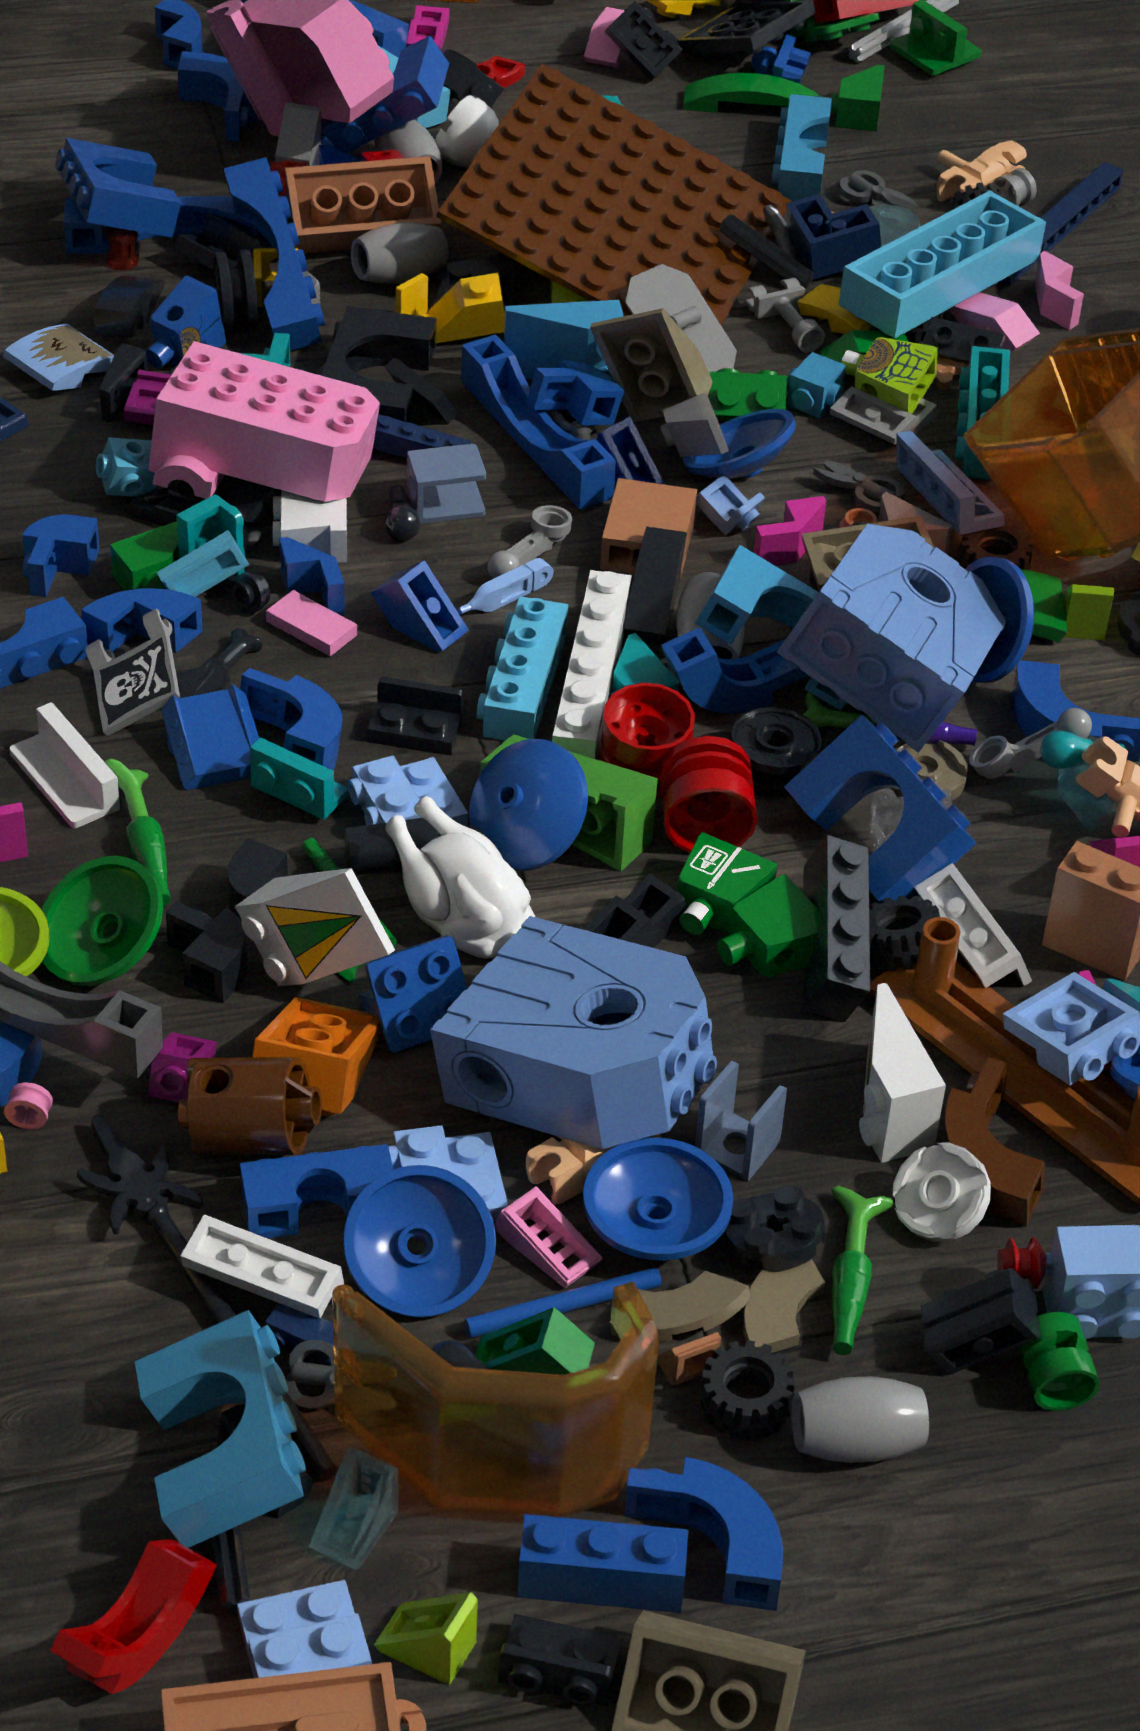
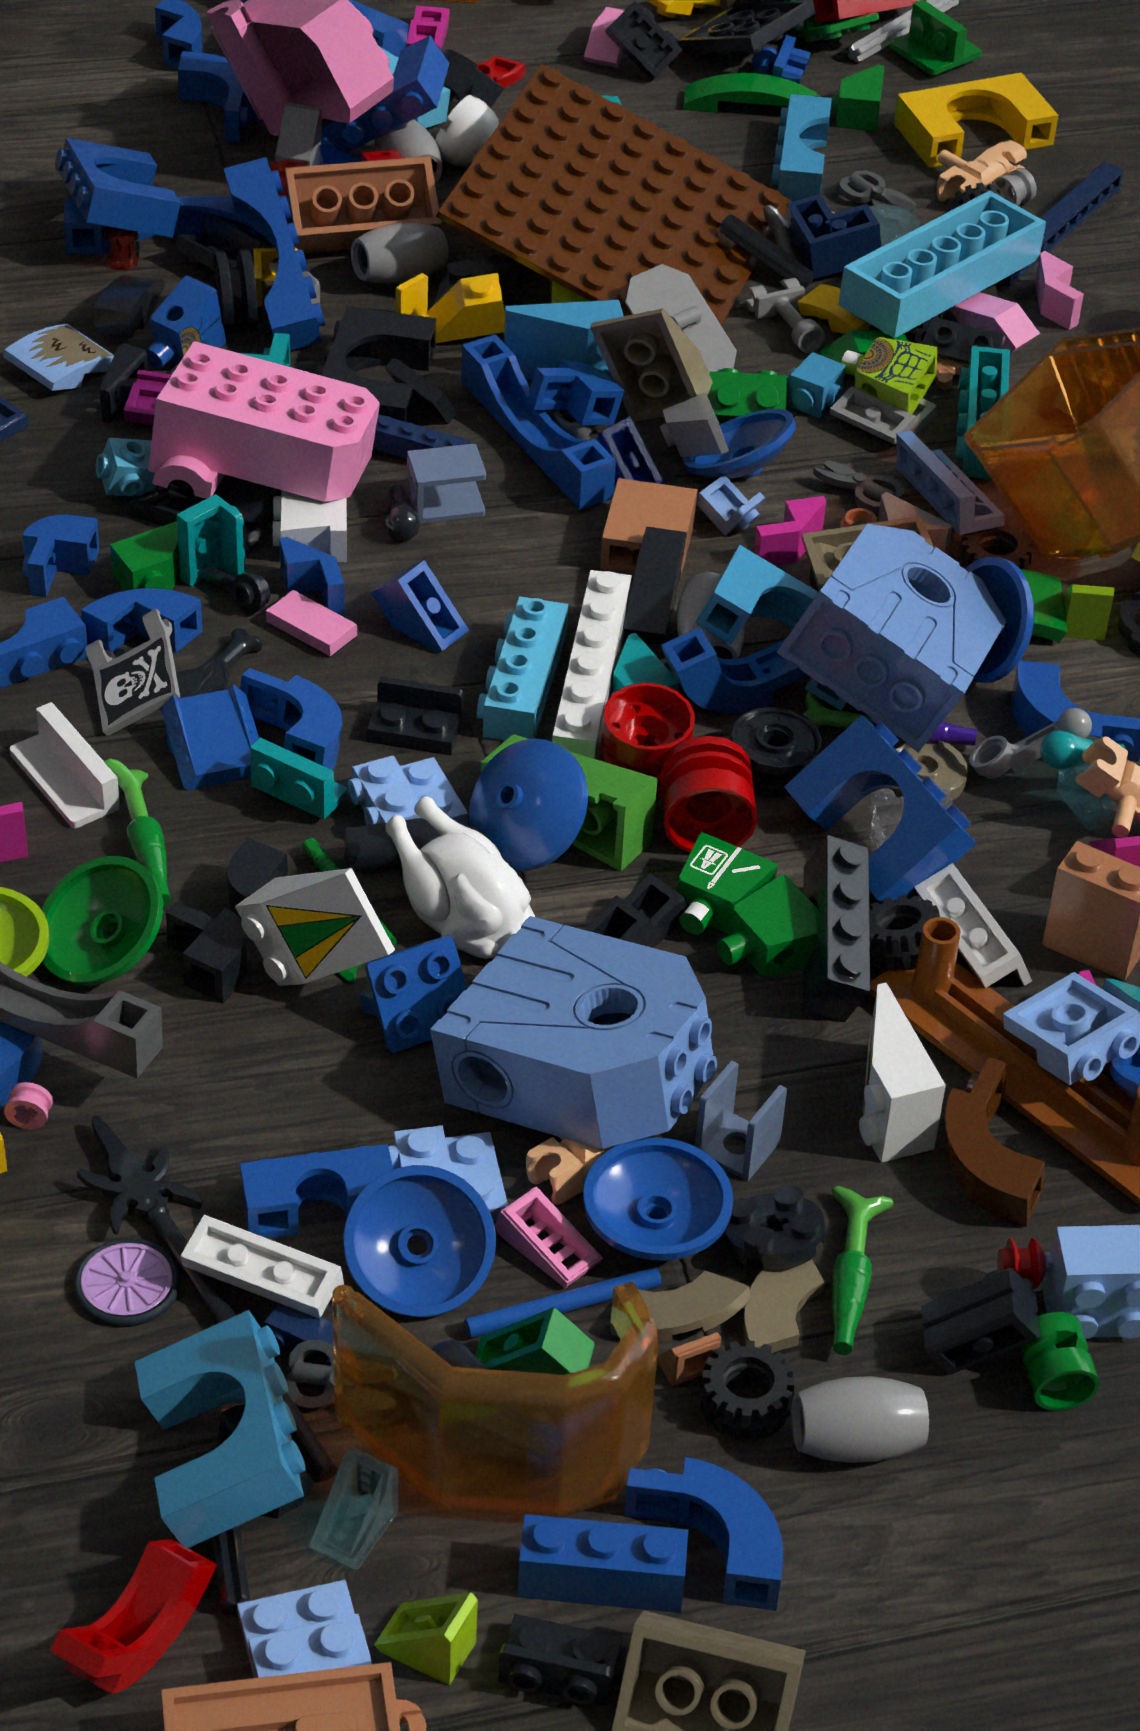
(126, 1282): none -> lavender wheel
(169, 1066): magenta bracket -> none
(204, 566): medium azure tile -> none
(249, 1106): reddish brown cylinder -> none
(330, 1042): orange slope -> none
(510, 586): light blue piece -> none
(548, 526): light grey piece -> none
(941, 1192): white tile -> none
(1010, 101): none -> yellow arch

